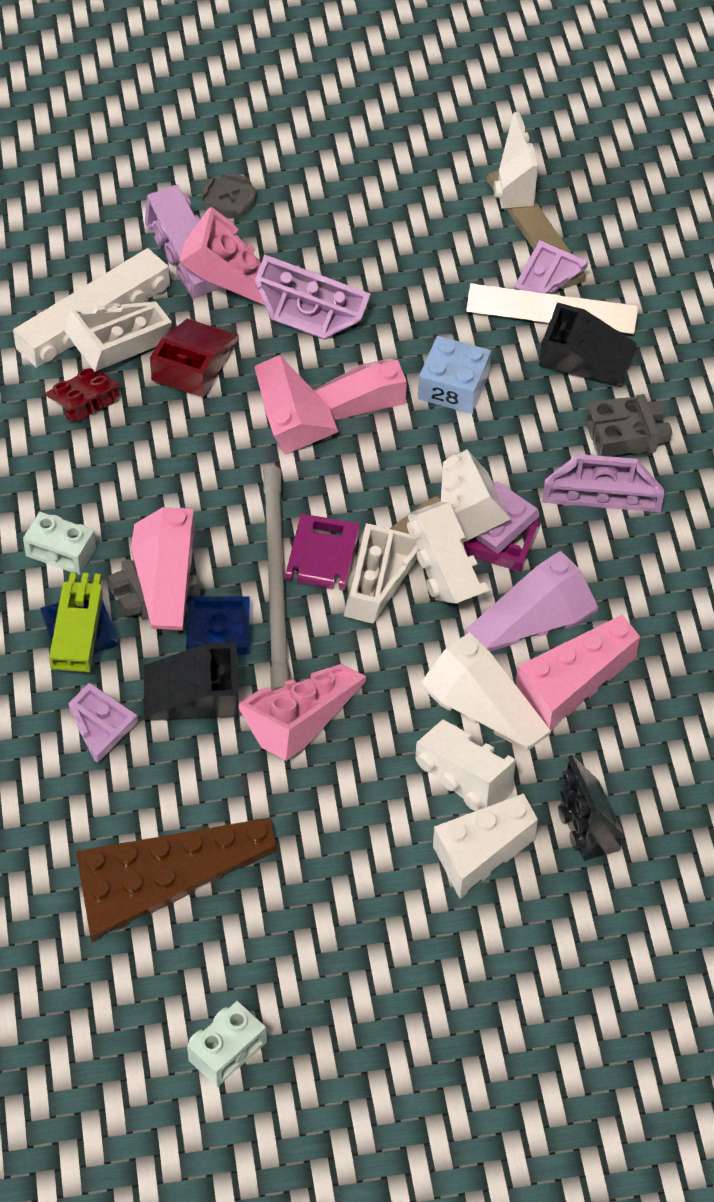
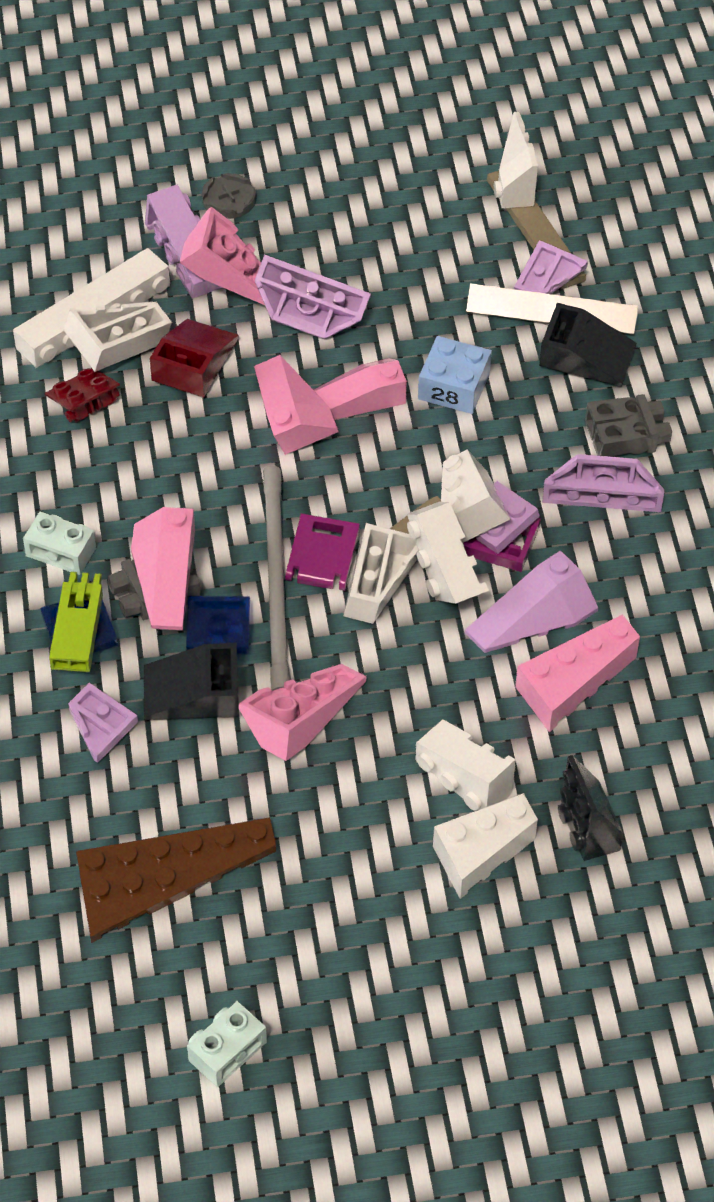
(477, 686): white wedge -> none

